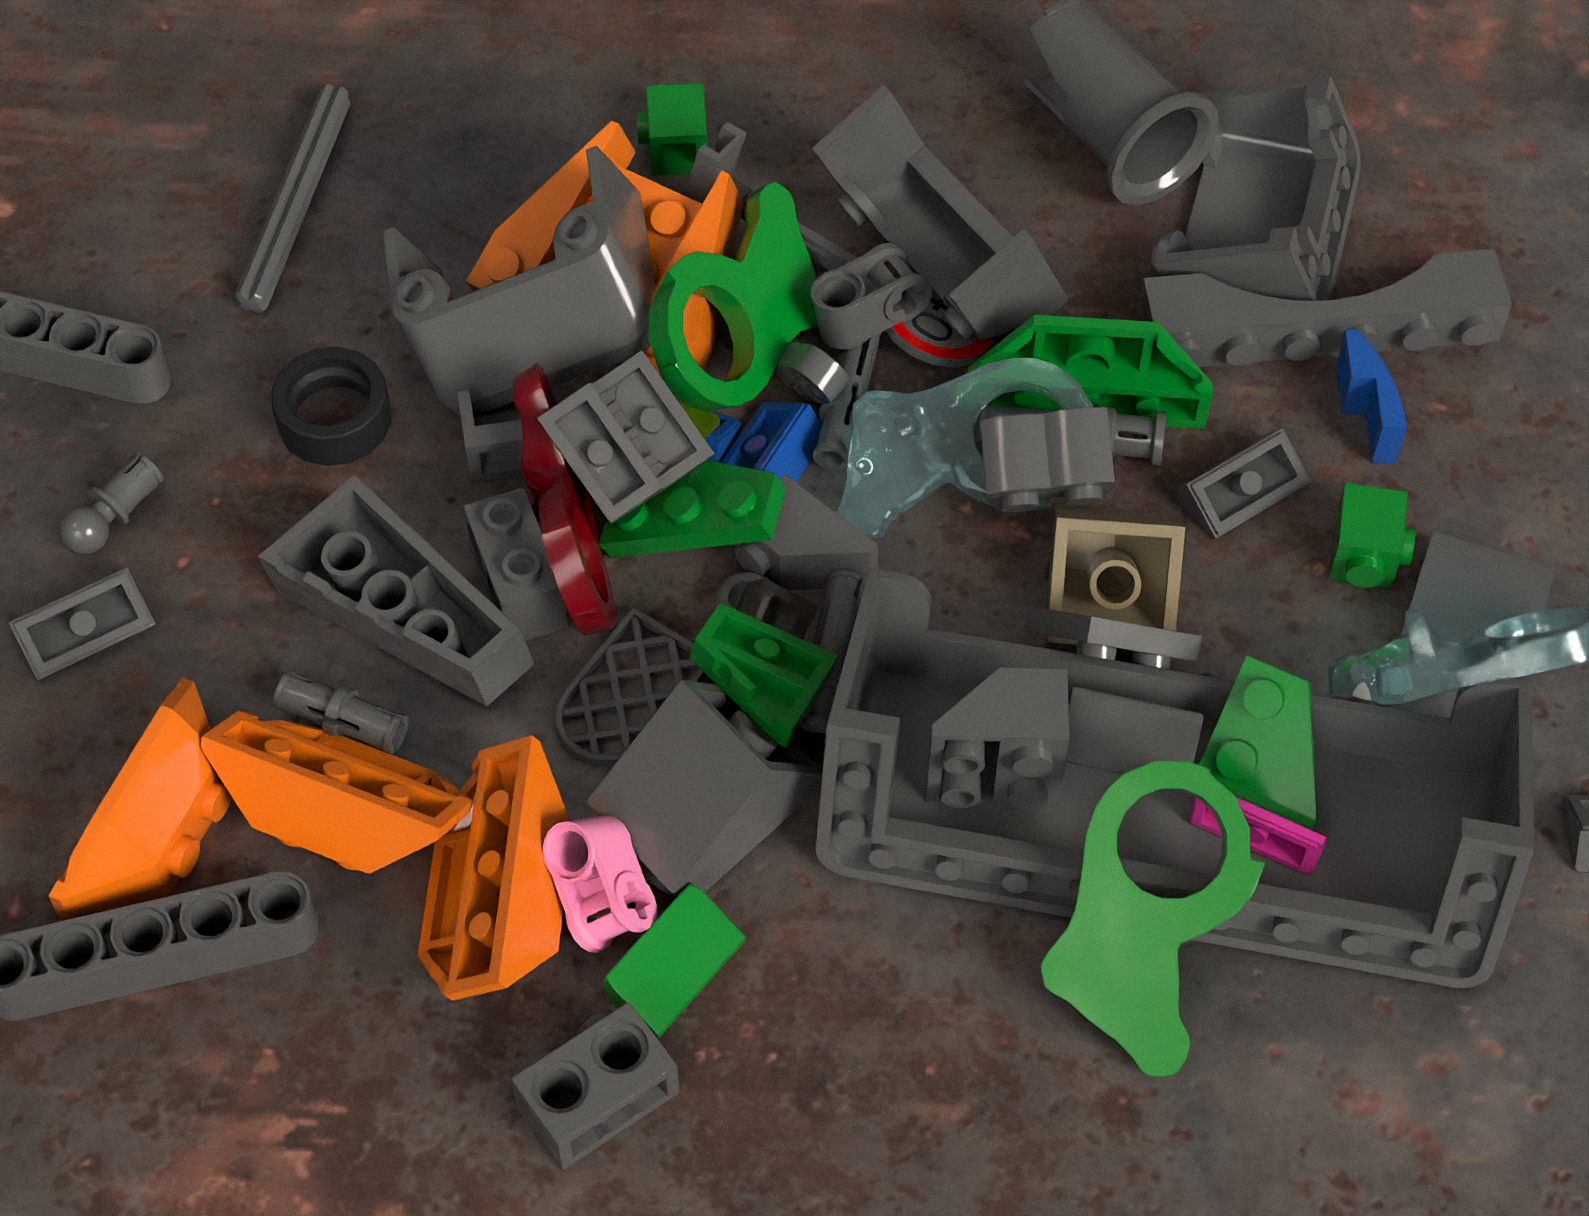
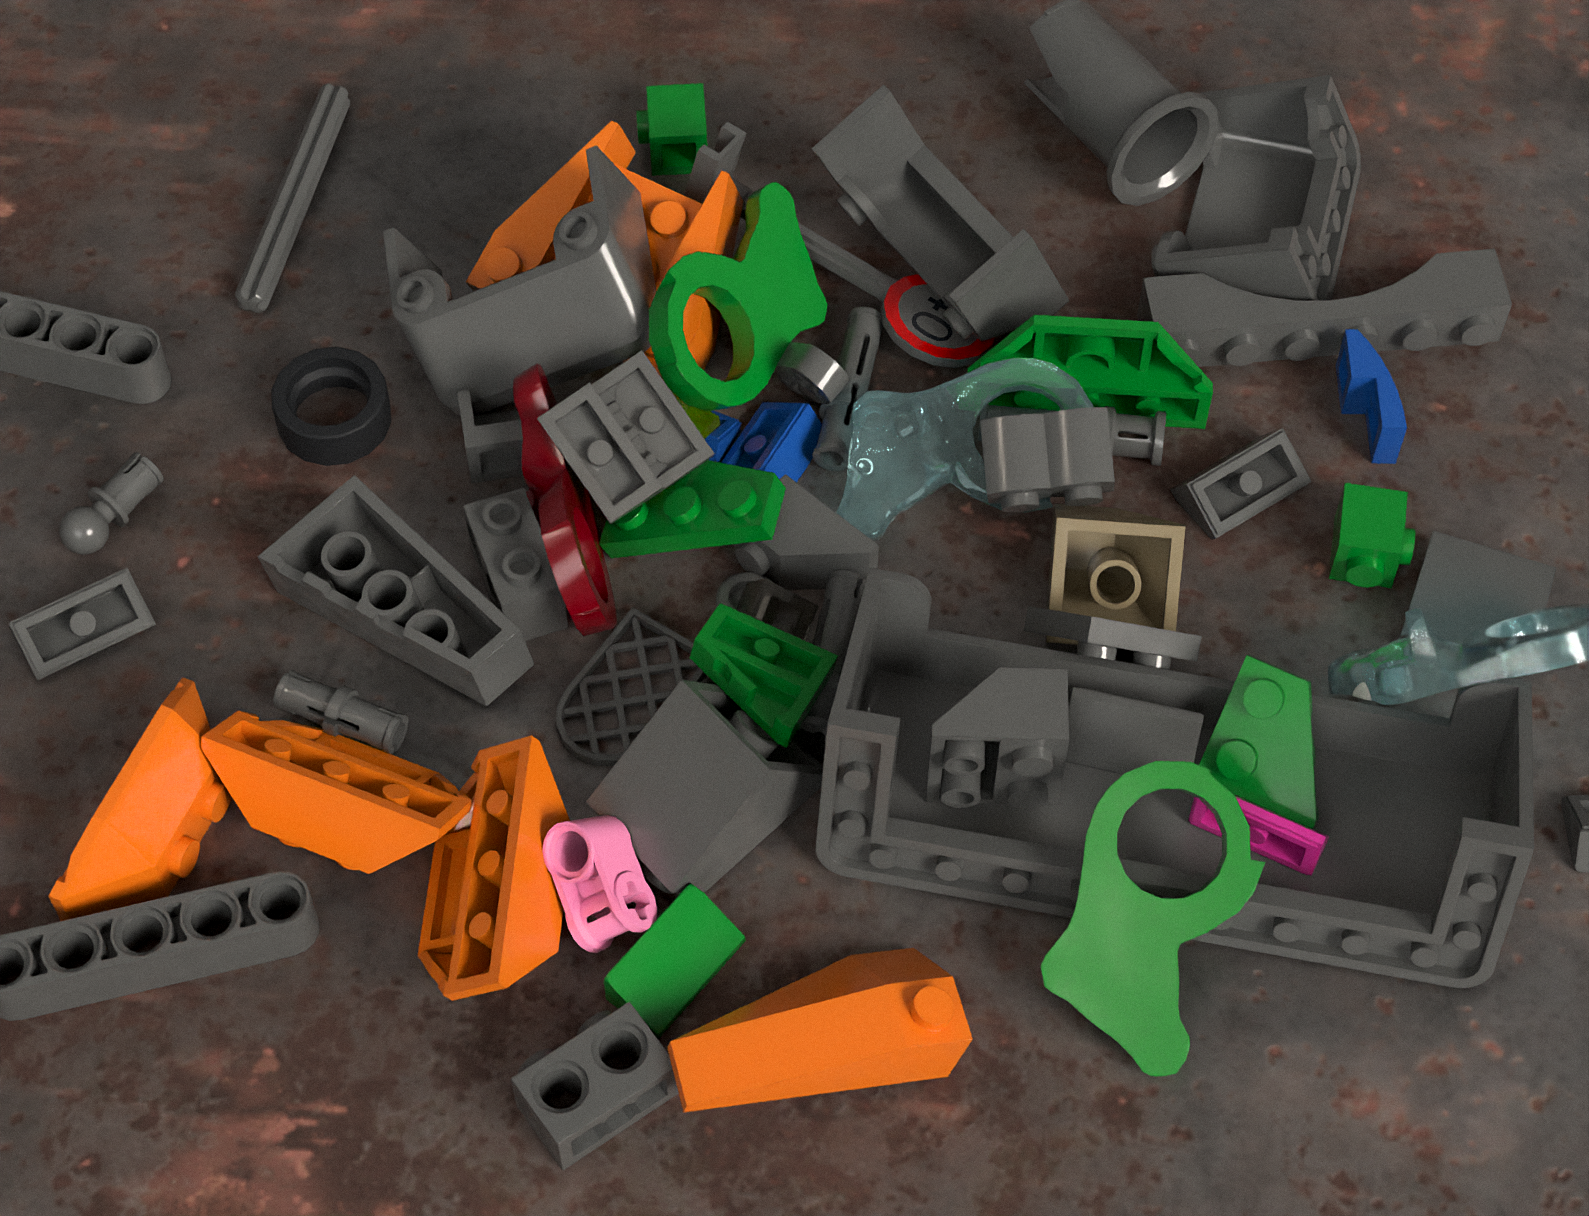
(834, 1031): none -> orange wedge
(865, 297): dark grey piece -> none

